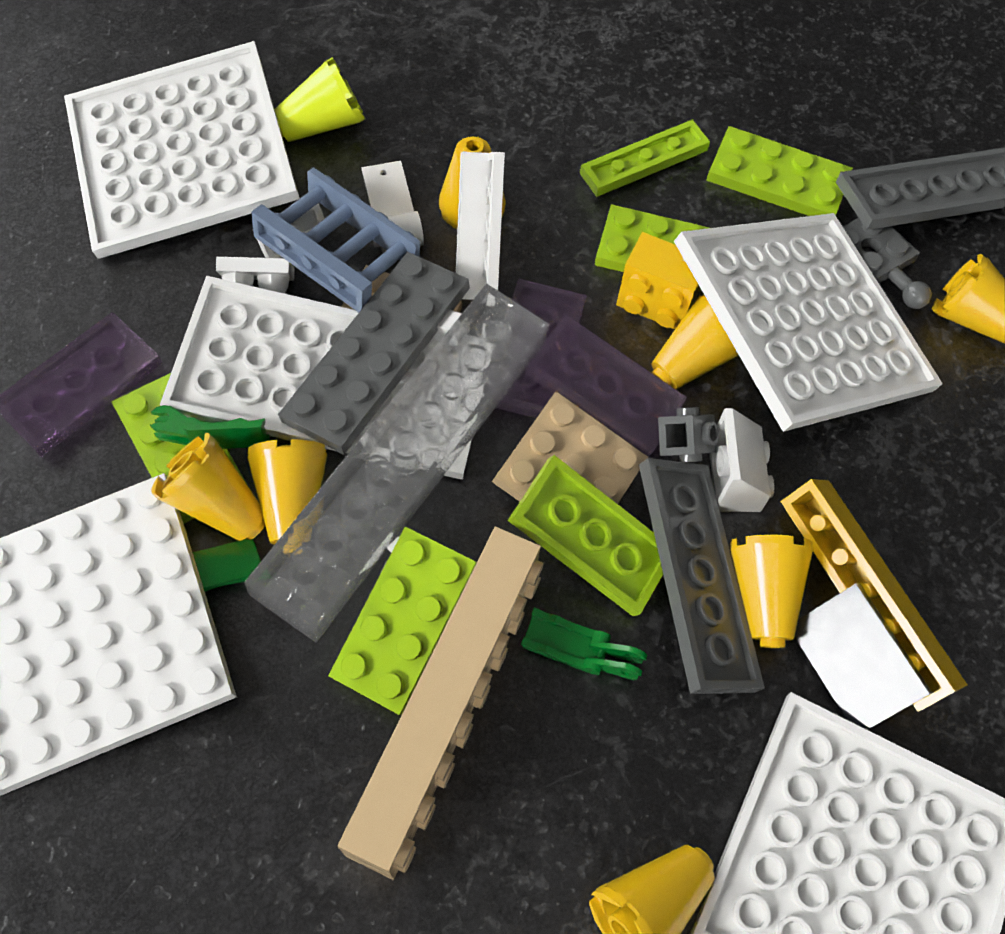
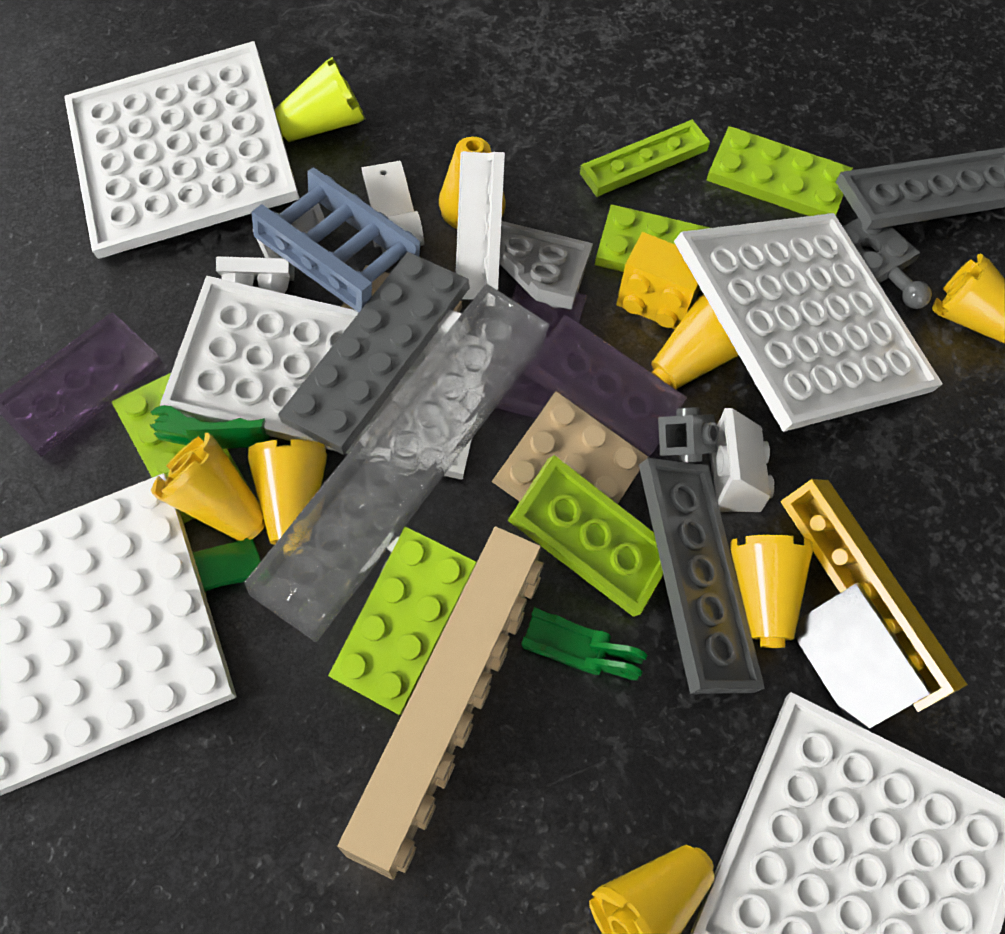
(544, 263): none -> light grey plate

